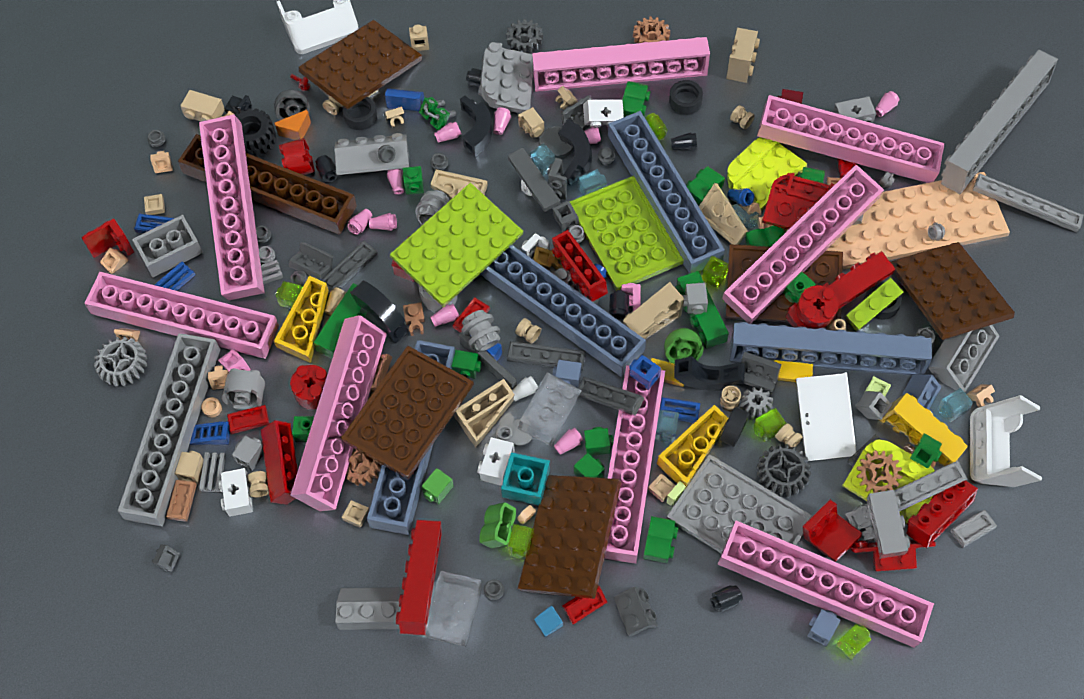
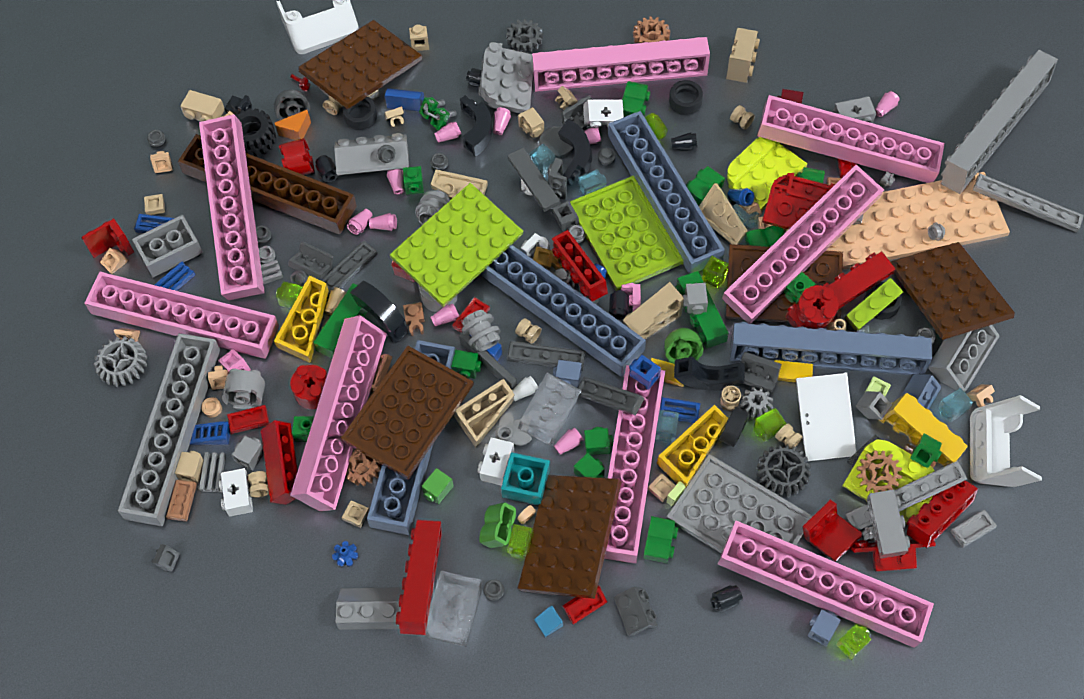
(345, 554): none -> blue plant

